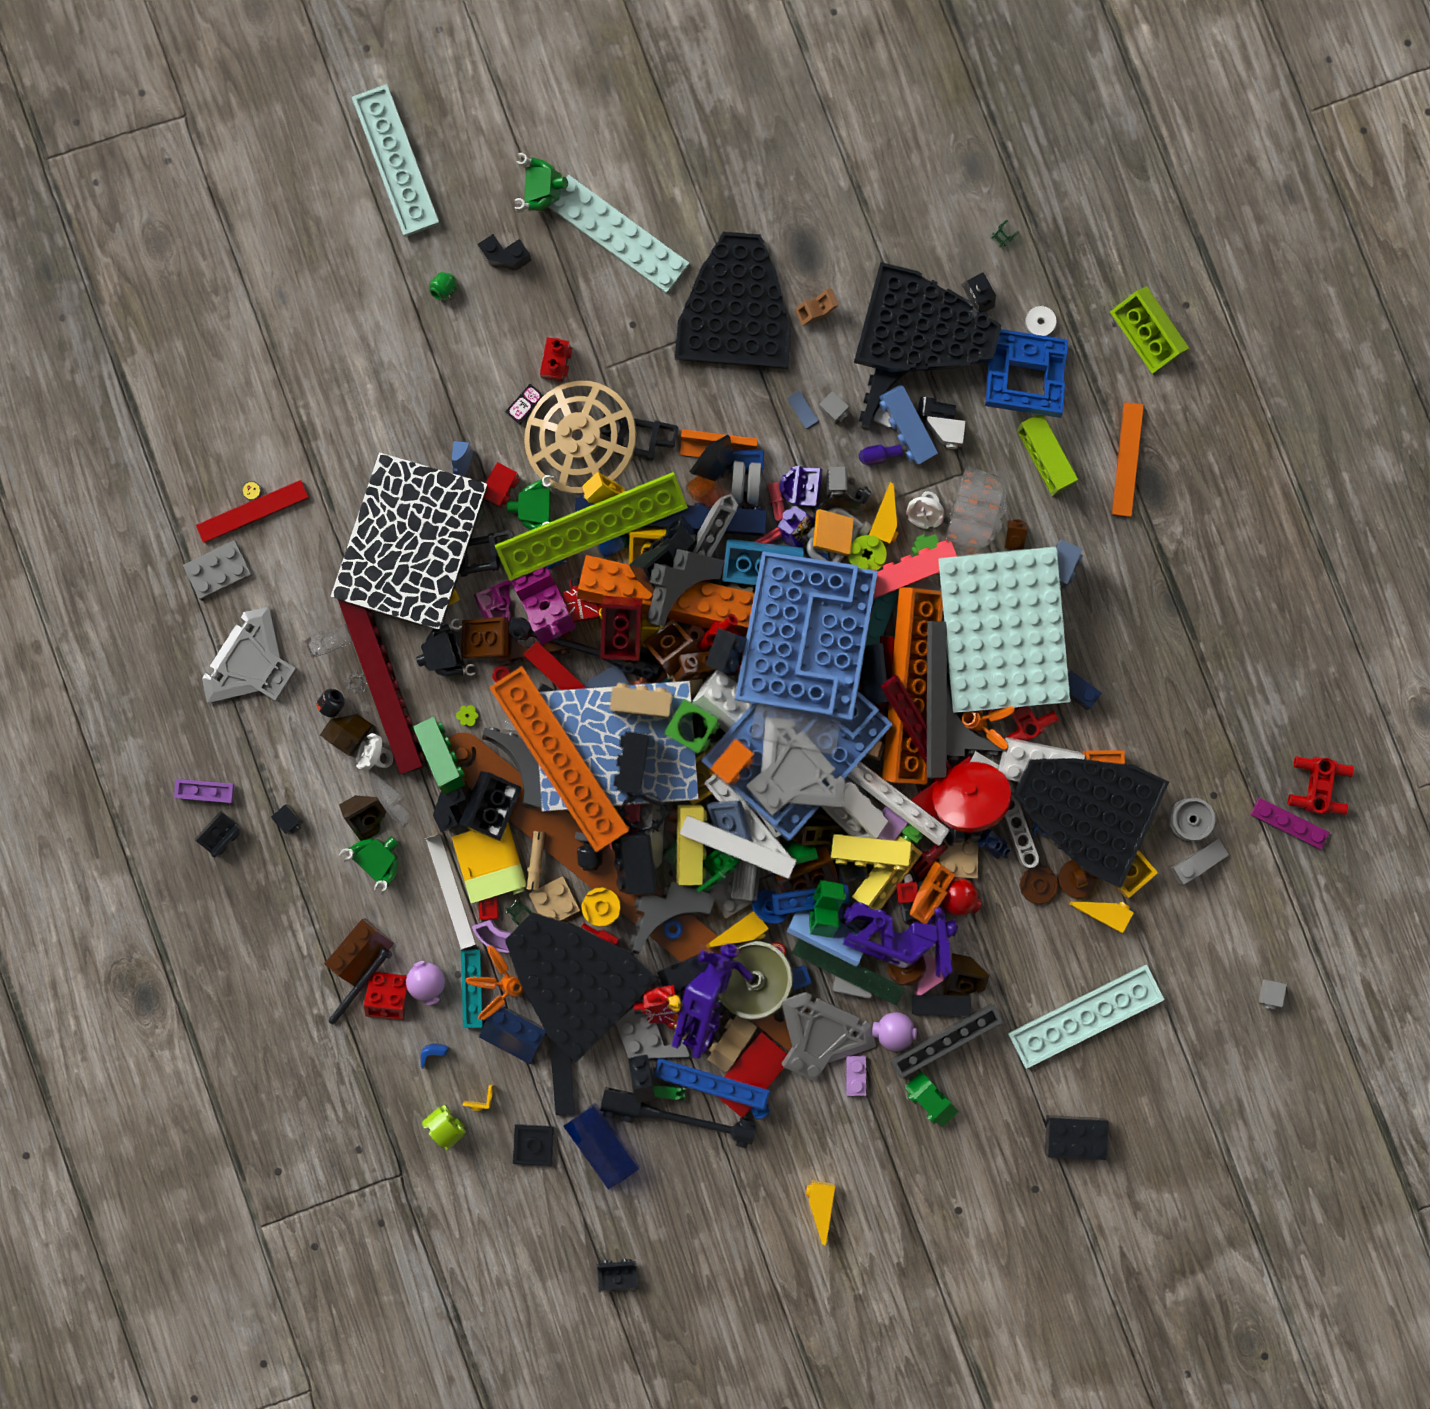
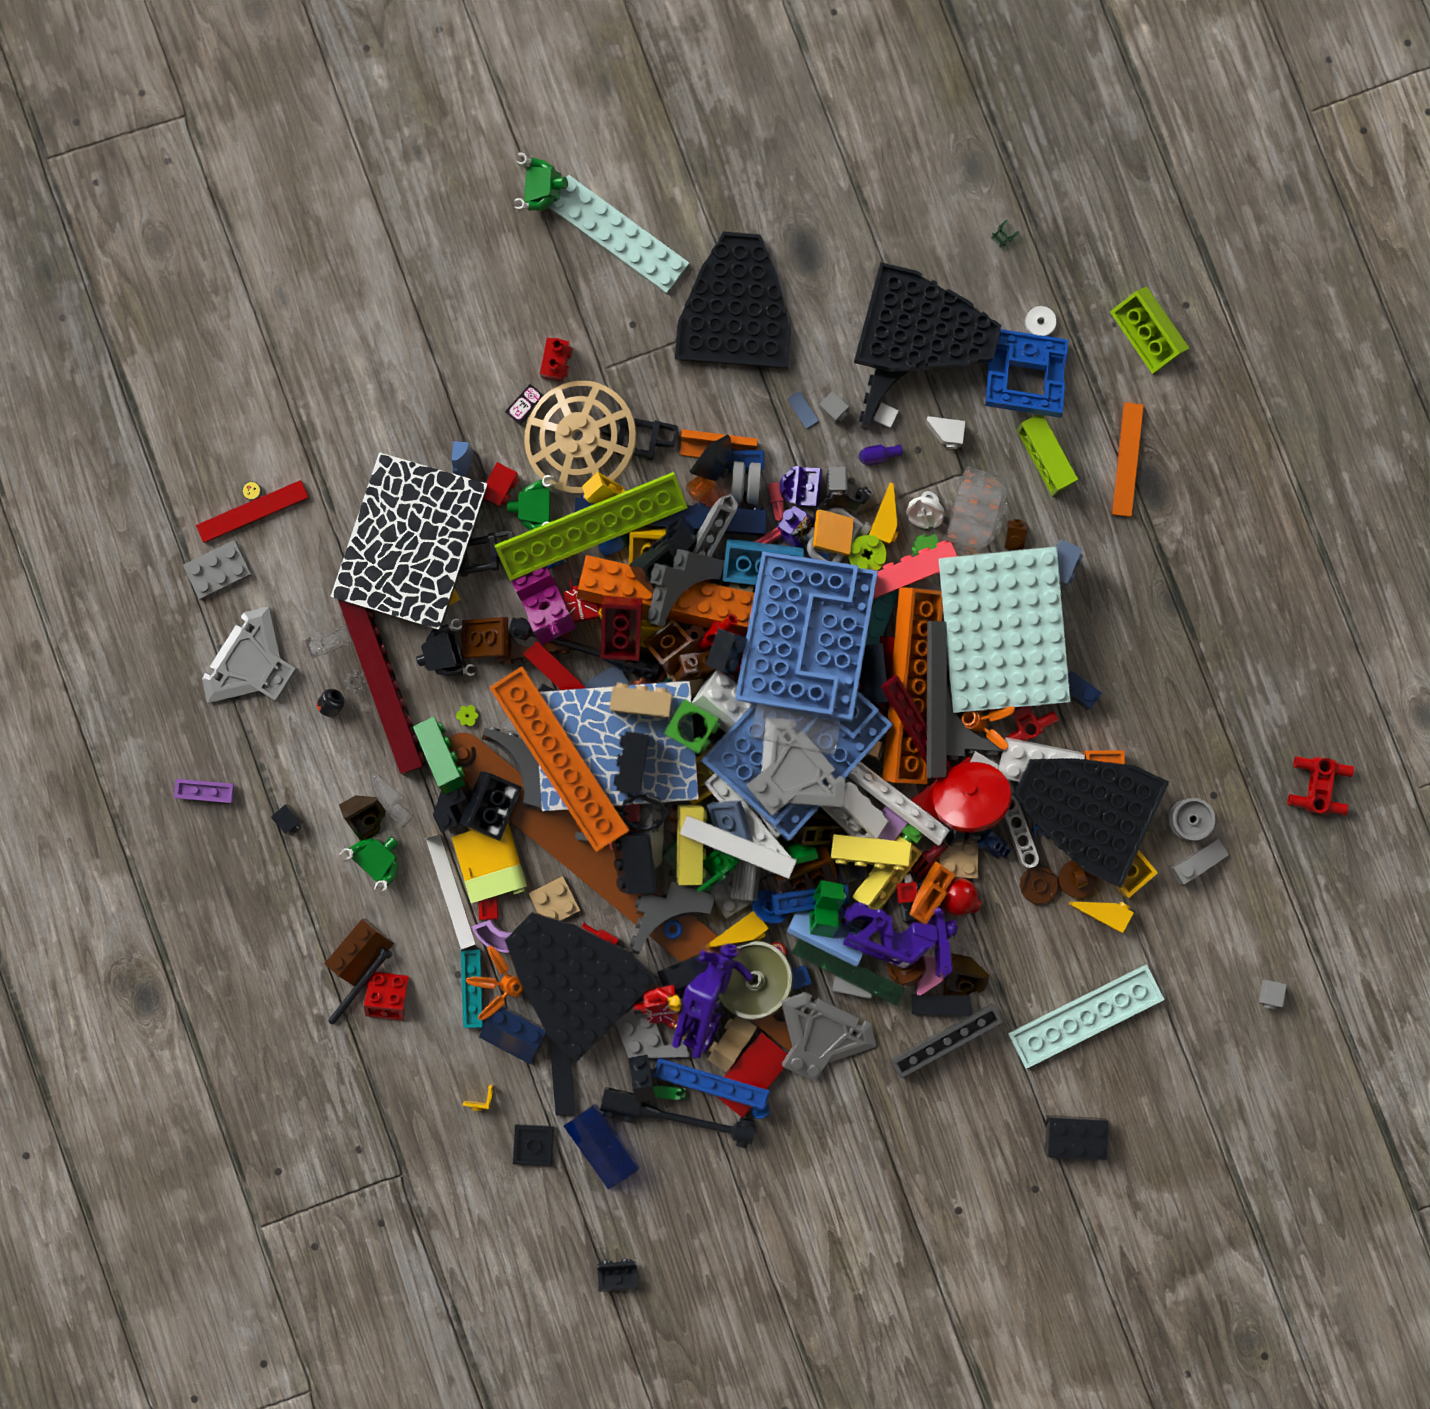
(218, 834): black bracket -> none
(346, 732): dark brown slope -> none
(369, 753): white tile -> none
(395, 160): light aqua plate -> none
(425, 982): lavender brick -> none
(433, 1049): blue hair -> none
(443, 286): green head -> none
(444, 1128): lime brick -> none
(494, 601): magenta slope -> none
(499, 673): red tile -> none
(509, 910): clear green piece -> none
(511, 257): black brick -> none
(535, 860): tan pin -> none
(588, 857): black head -> none
(601, 907): yellow tile -> none
(732, 763): orange brick -> none
(817, 308): medium nougat brick -> none
(821, 1199): yellow slope -> none
(856, 1076): lavender plate -> none
(895, 1031): lavender brick -> none
(908, 425): medium blue brick -> none
(931, 1099): green brick -> none
(932, 408): black piece -> none
(980, 291): black torso -> none
(1289, 823): magenta plate -> none

